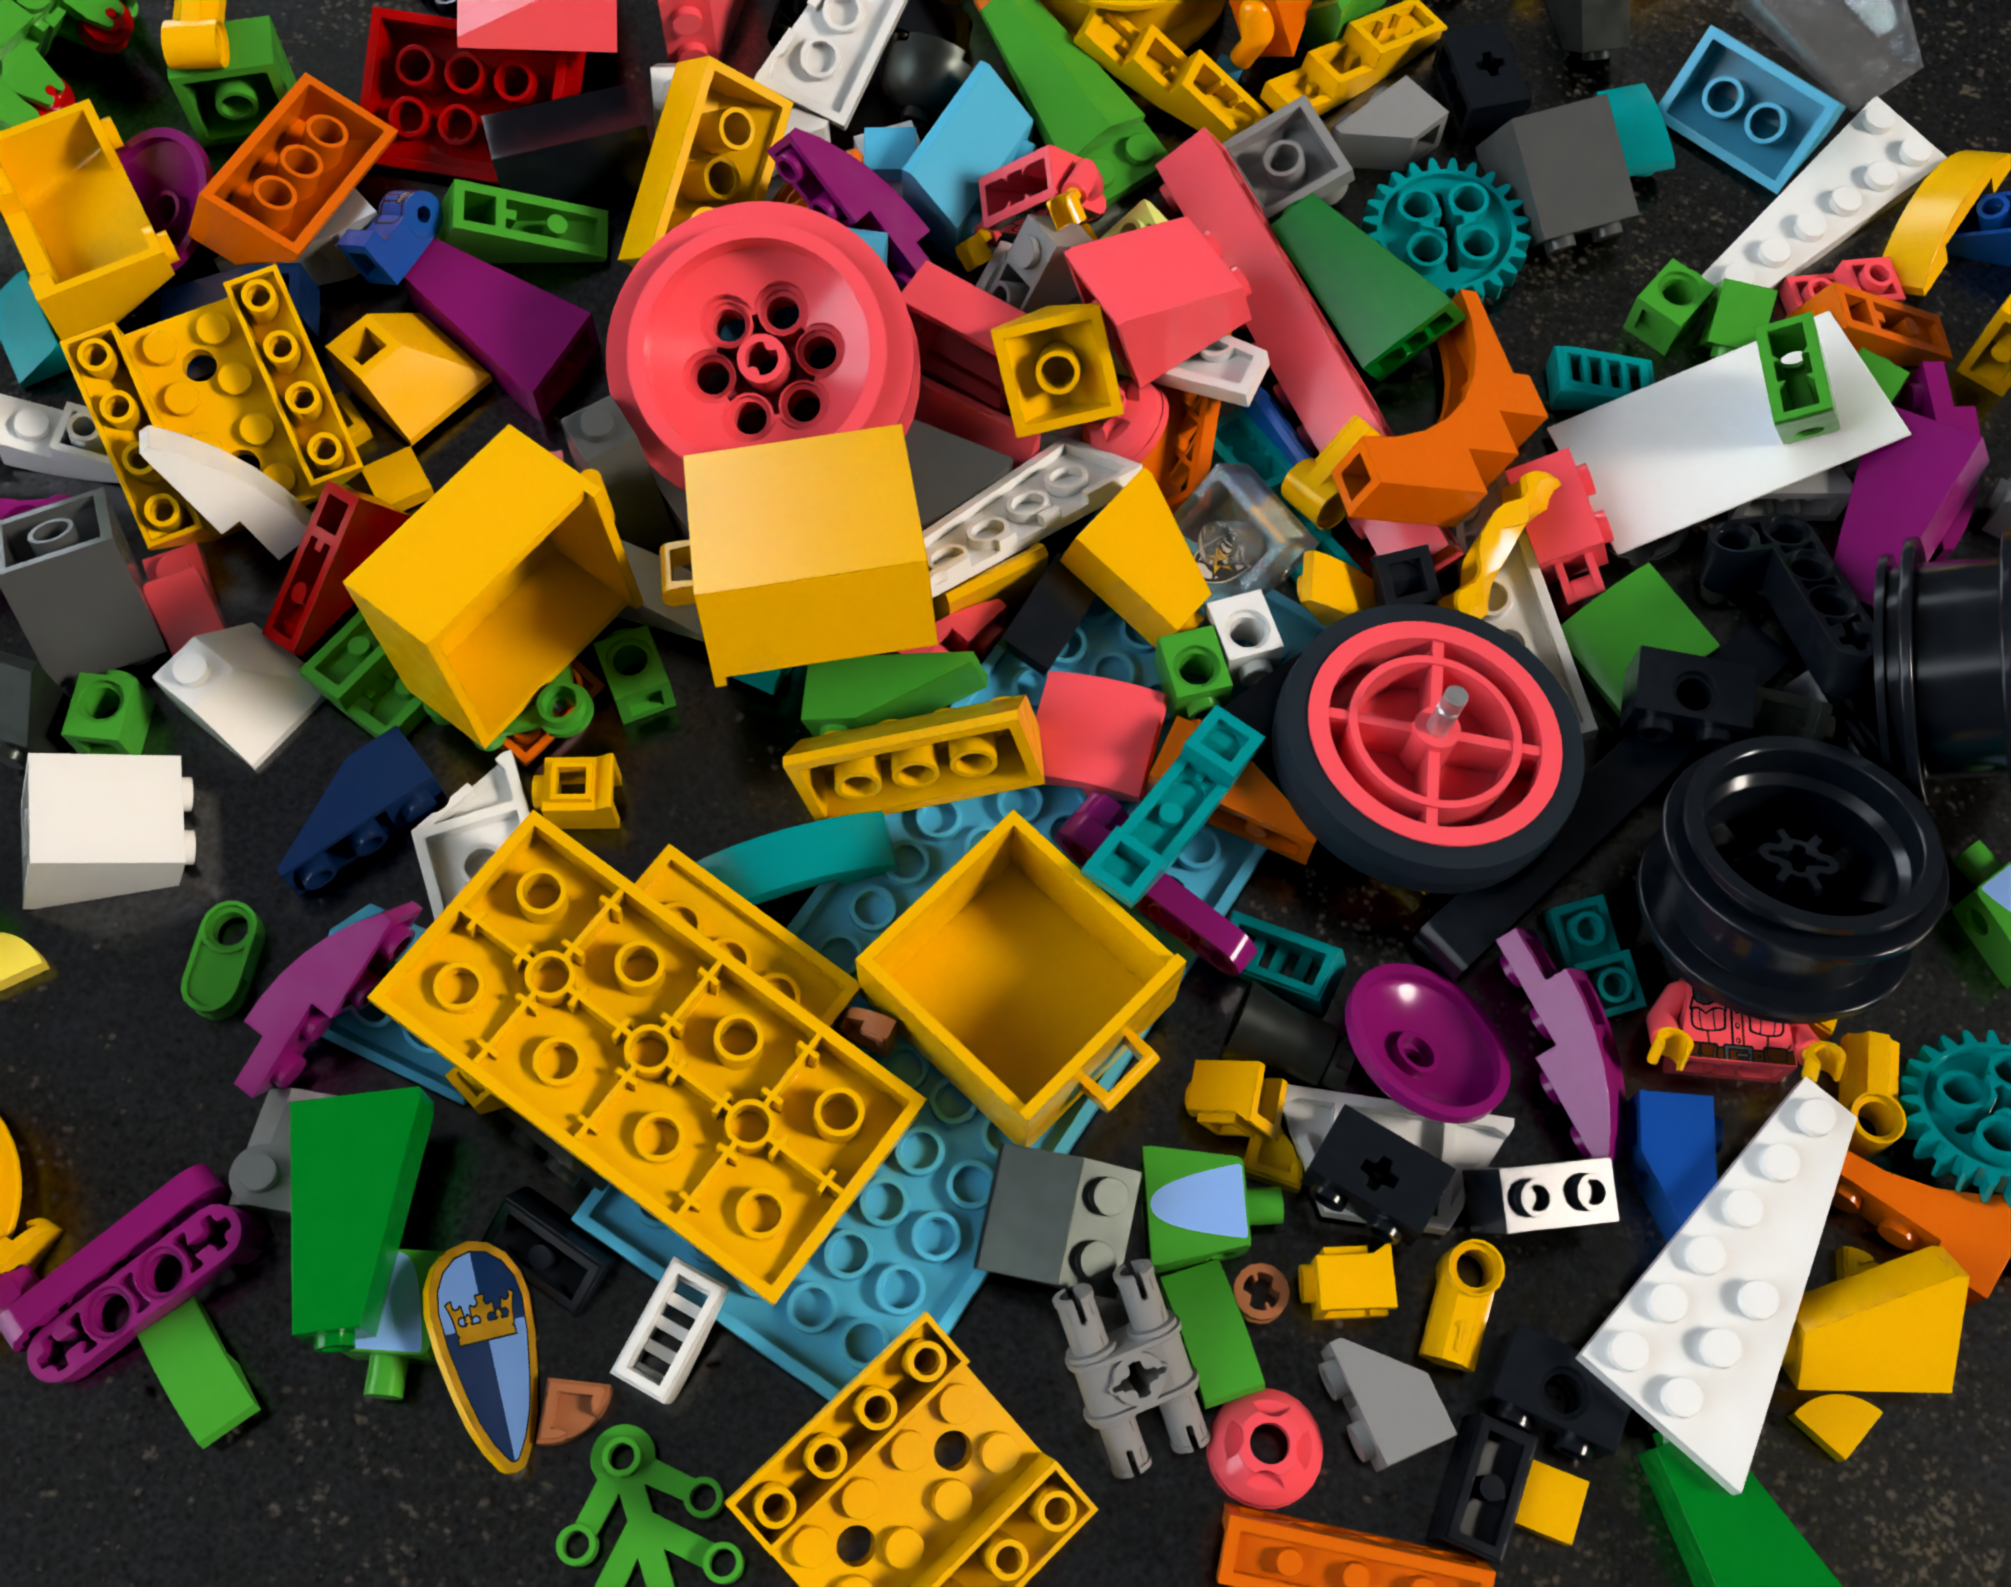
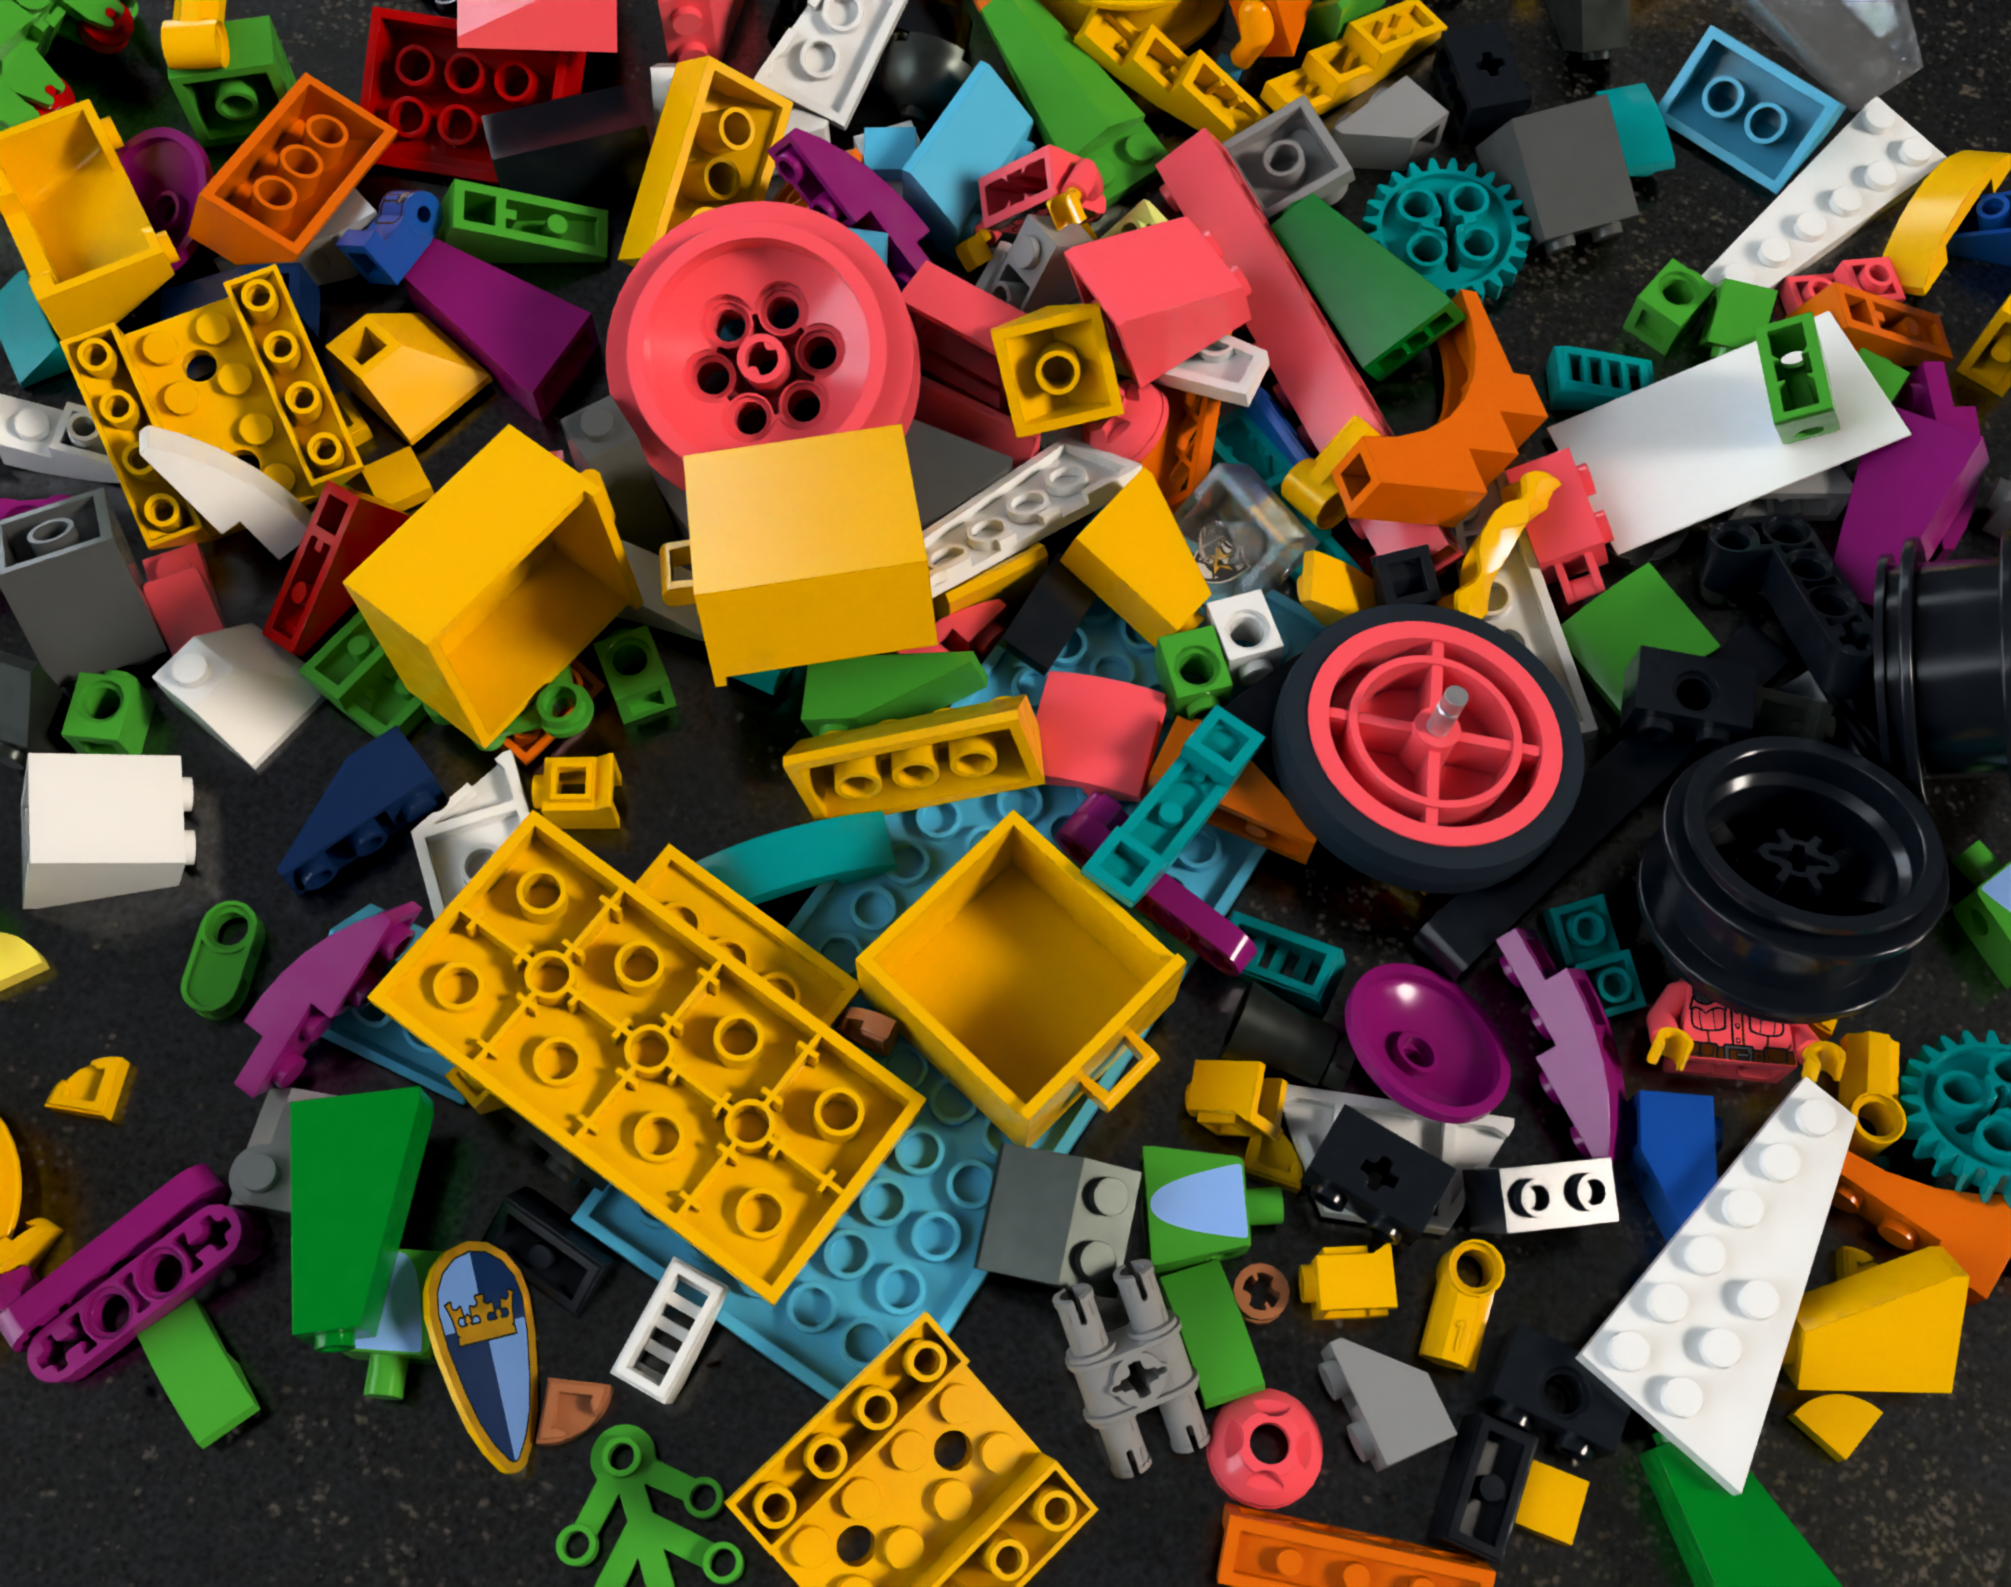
(91, 1090): none -> yellow tile

